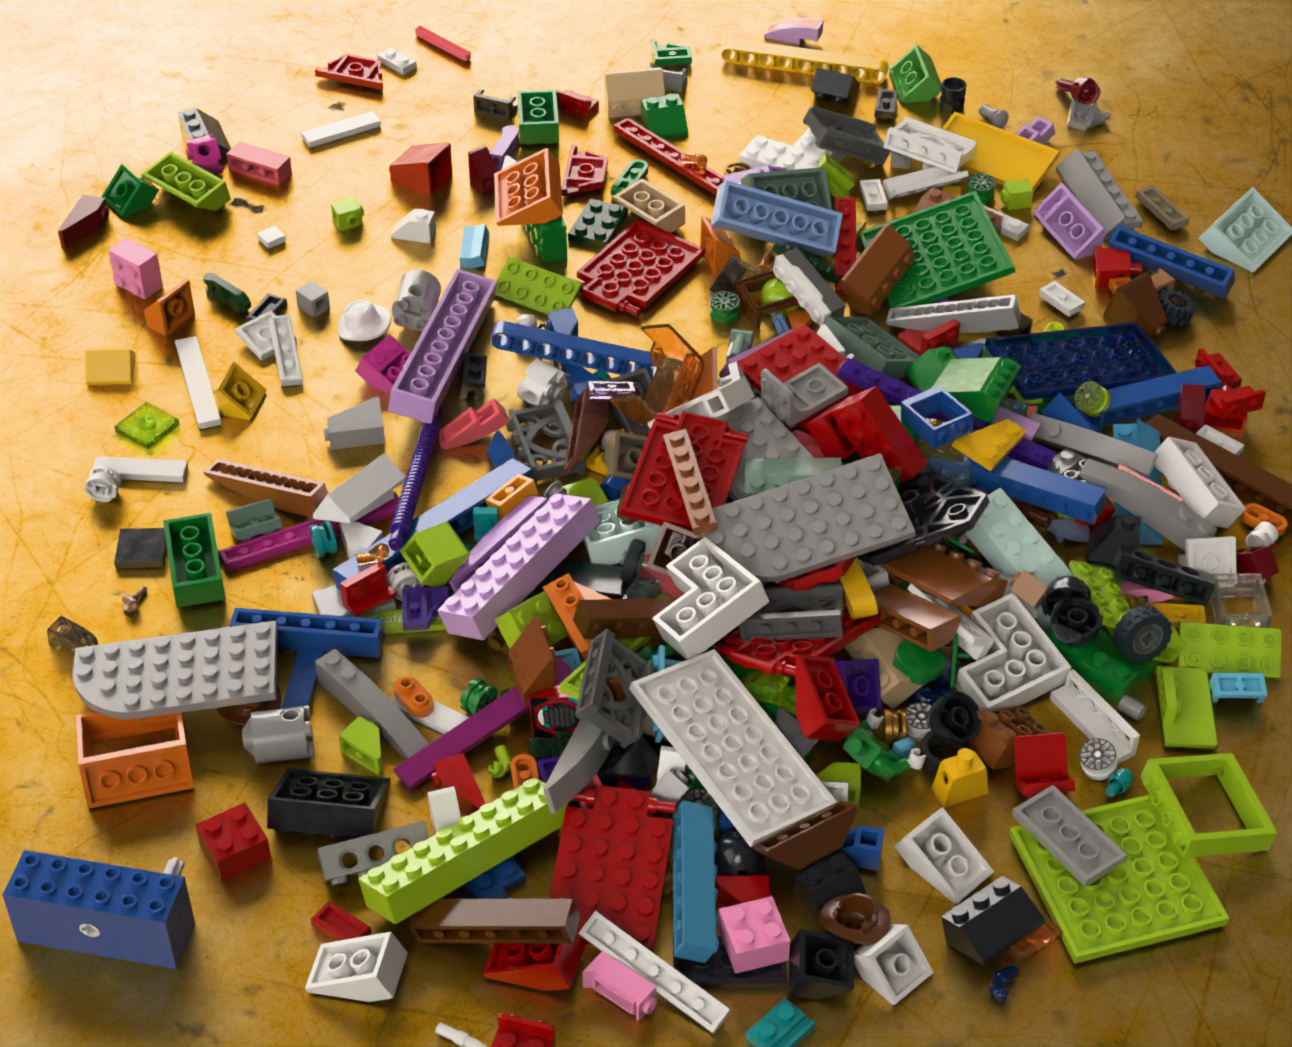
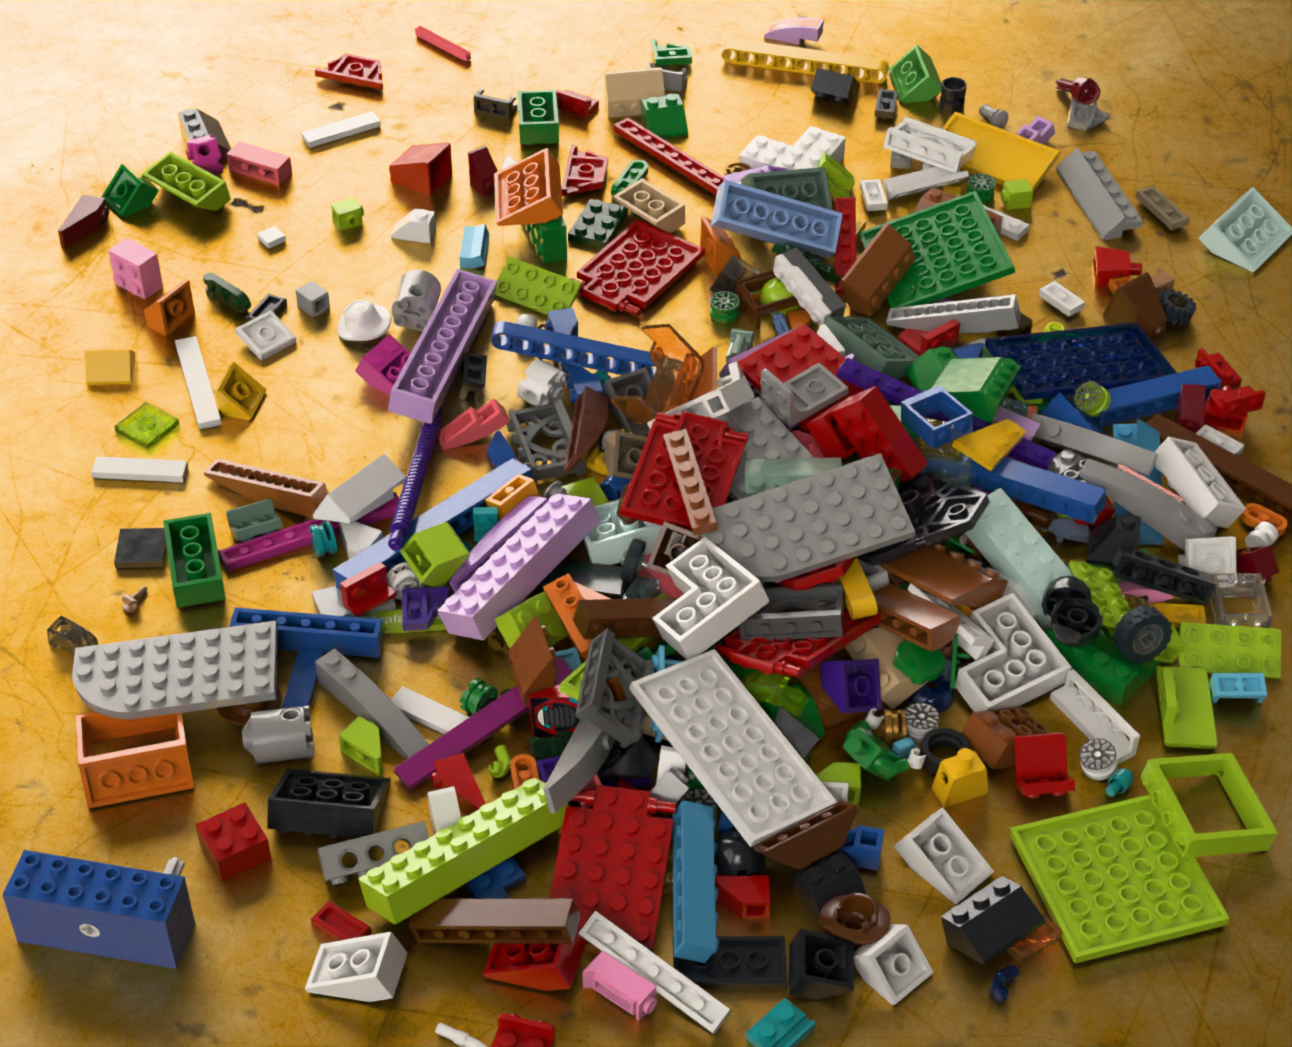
(102, 485): white wheel -> none
(285, 350): white tile -> none
(356, 426): light grey slope -> none
(375, 554): clear orange arm -> none
(397, 60): white plate -> none
(409, 693): orange plate -> none
(505, 145): leg -> none
(605, 390): clear purple plate -> none
(699, 159): clear orange arm -> none
(754, 934): bright pink brick -> none
(766, 263): clear orange arm -> none
(822, 700): red slope -> none
(846, 135): dark grey fence -> none
(954, 718): black cylinder -> none
(1028, 588): medium nougat brick -> none
(1069, 835): light grey plate -> none
(1070, 223): lavender slope -> none
(1132, 707): light grey hinge -> none
(1174, 261): blue brick -> none

